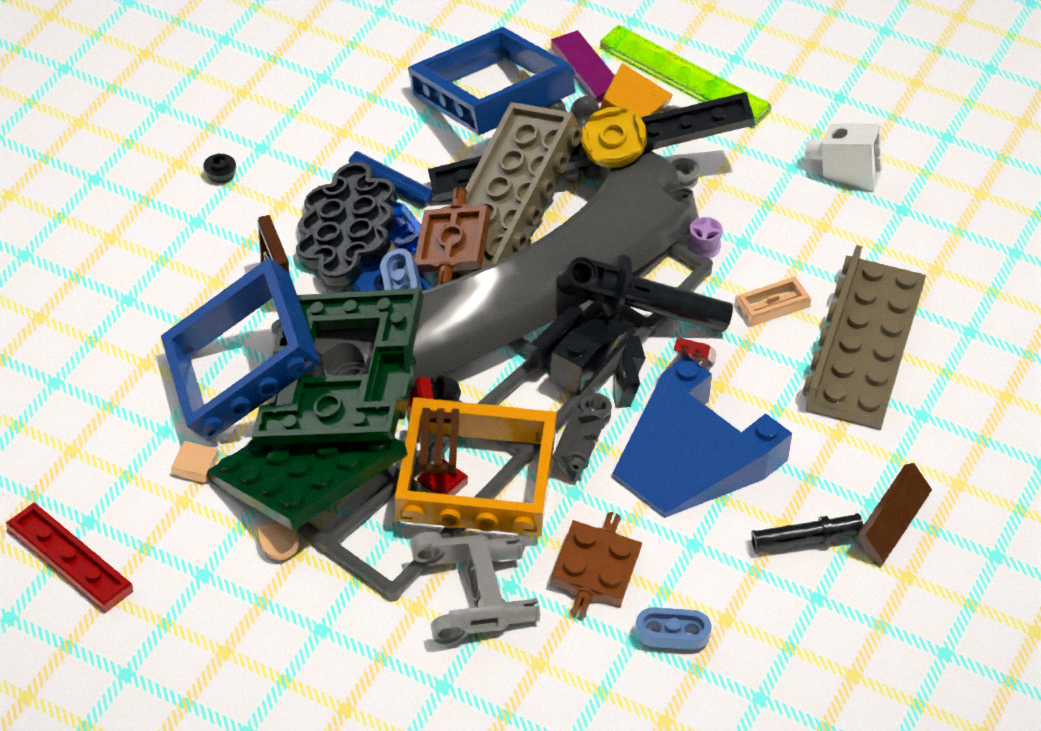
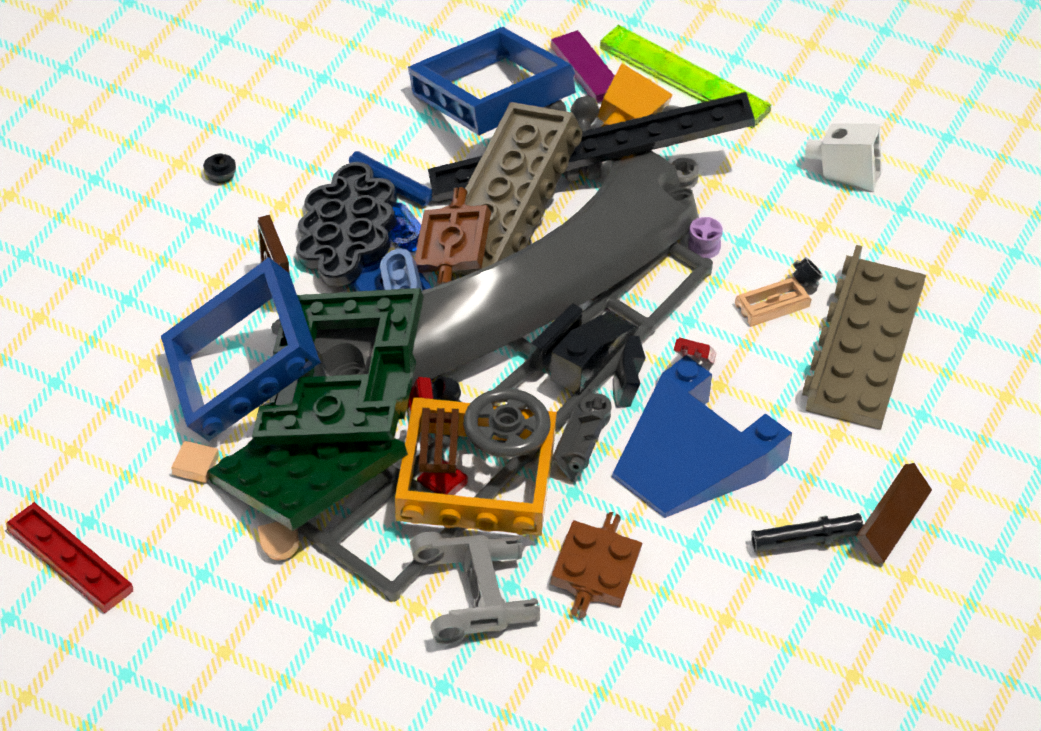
(506, 422): none -> dark grey plate
(614, 137): yellow tile -> none
(617, 287): black piece -> none
(673, 628): medium blue plate -> none
(807, 273): none -> black plate

